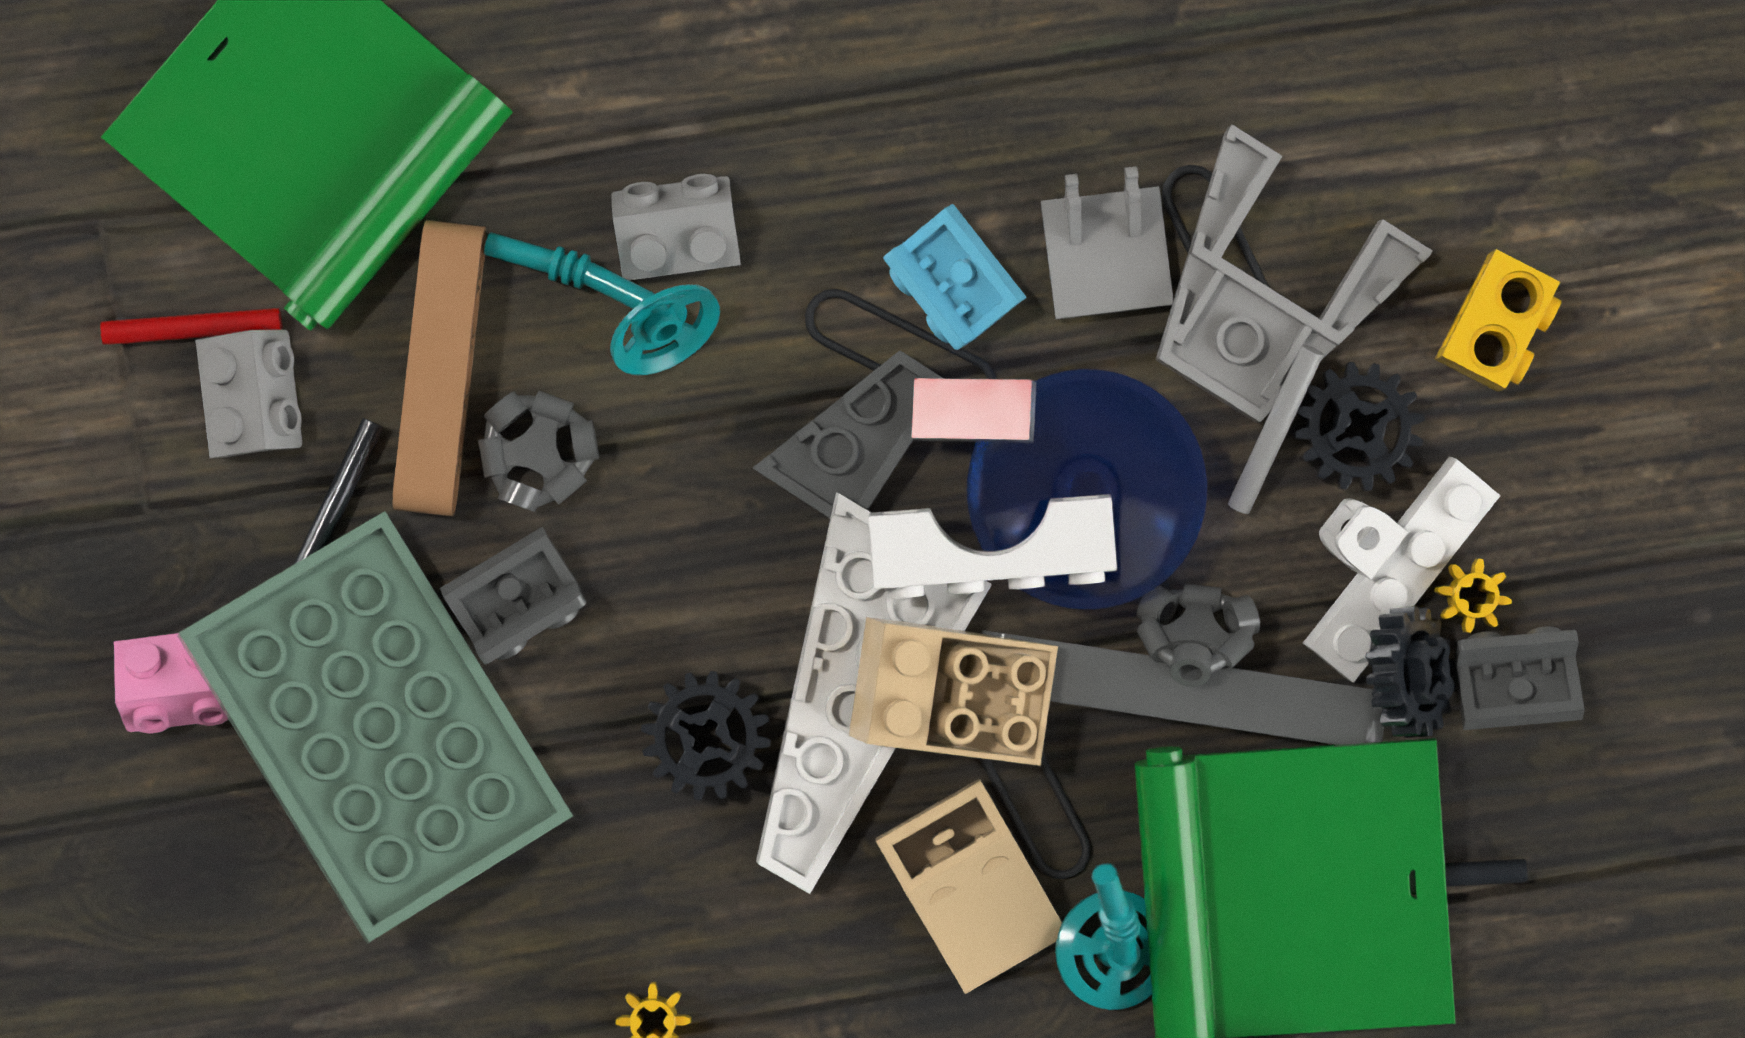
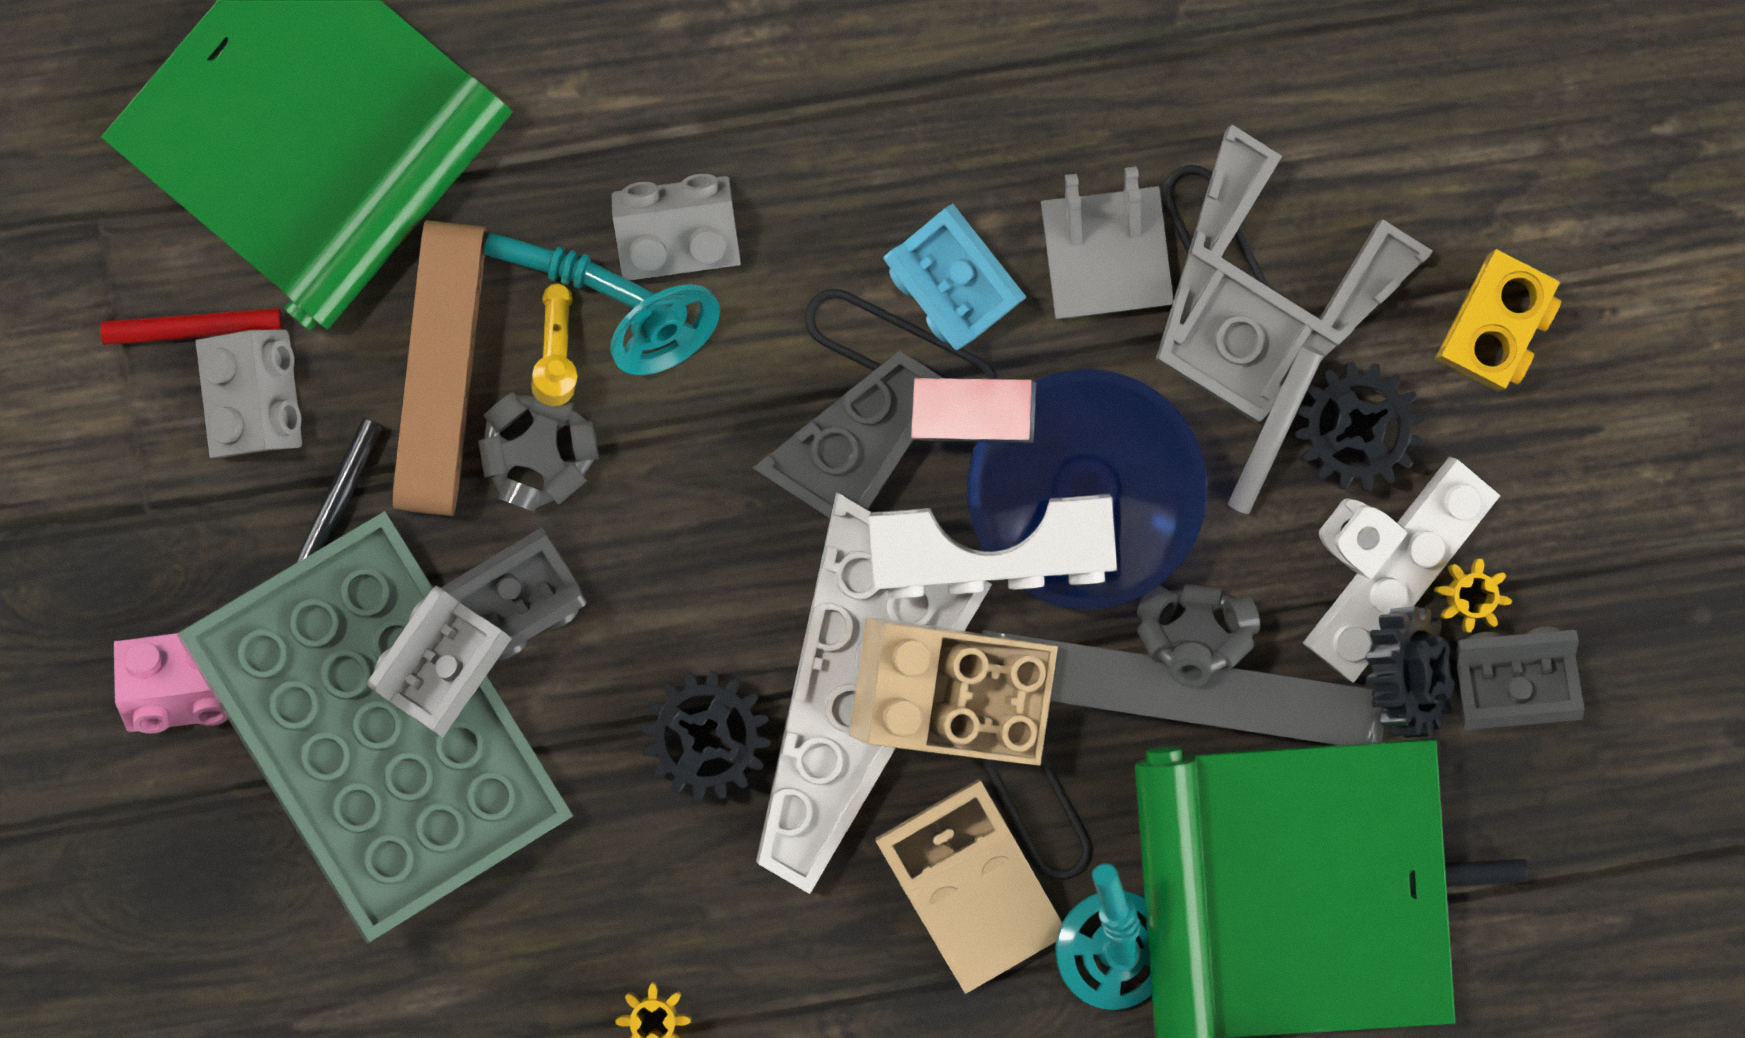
(438, 661): none -> light grey bracket
(554, 374): none -> yellow piece

